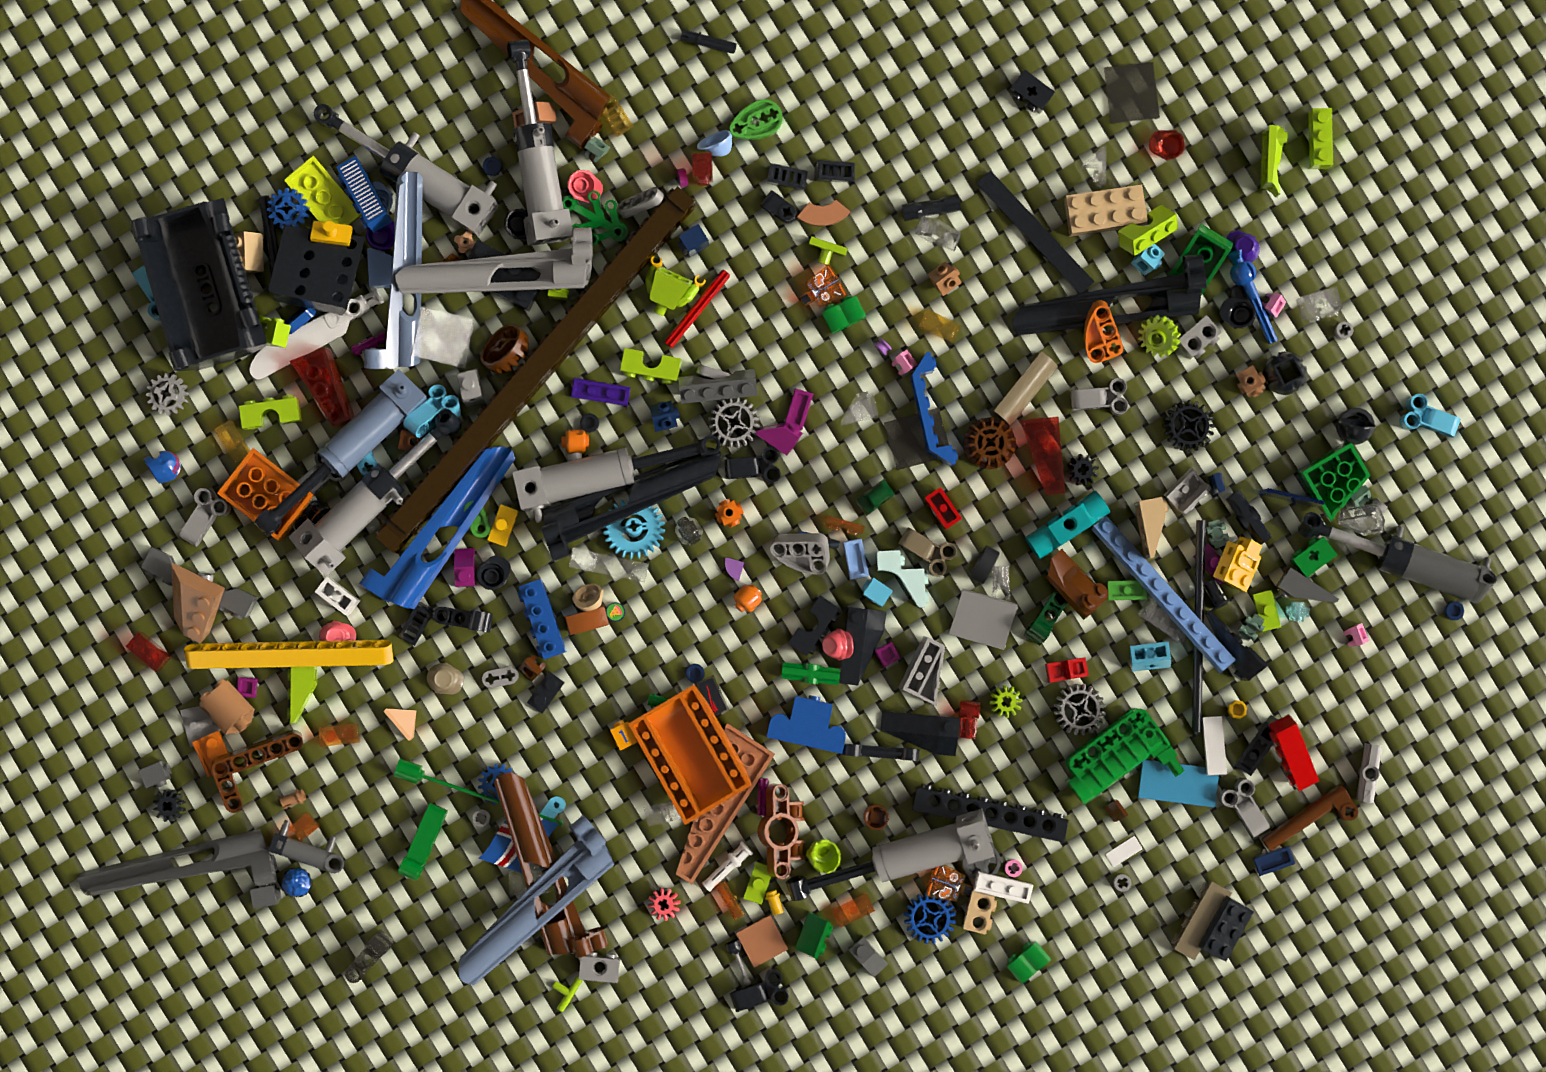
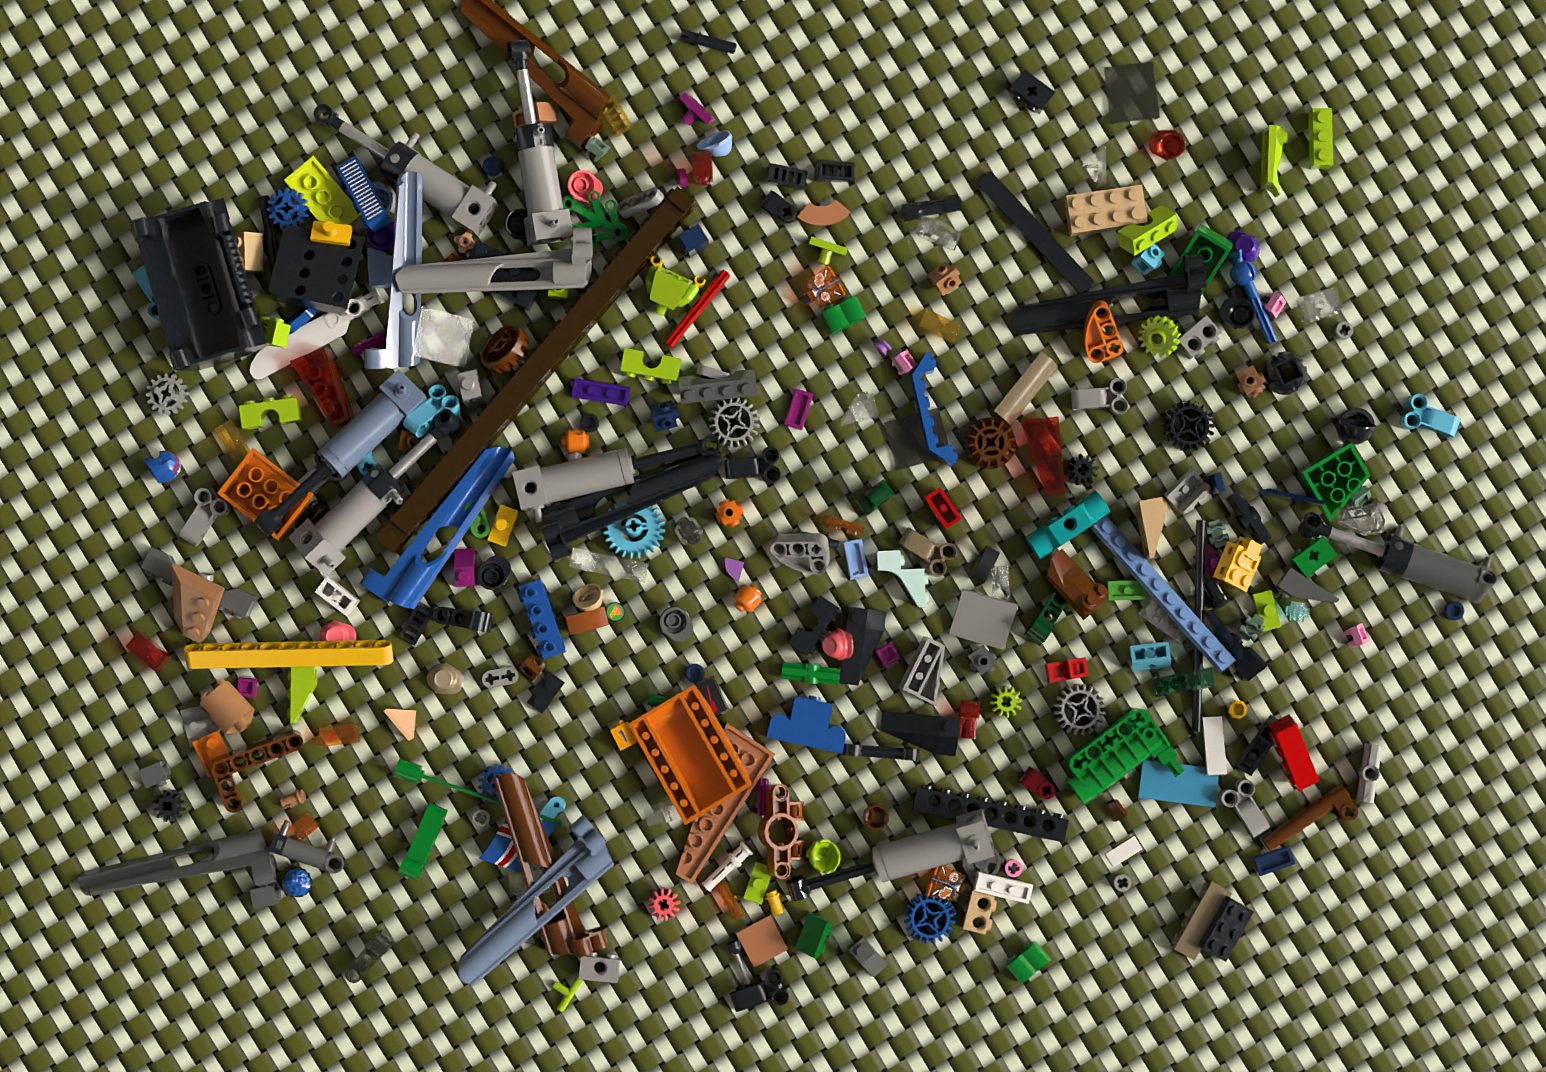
(676, 624): none -> dark grey hat
(695, 110): none -> magenta tile
(754, 132): bright green piece -> none
(781, 436): magenta slope -> none
(853, 910): clear orange plate -> none
(876, 592): medium azure brick -> none
(975, 658): none -> dark grey brick
(1035, 781): none -> dark red piece
(1183, 682): none -> clear green slope

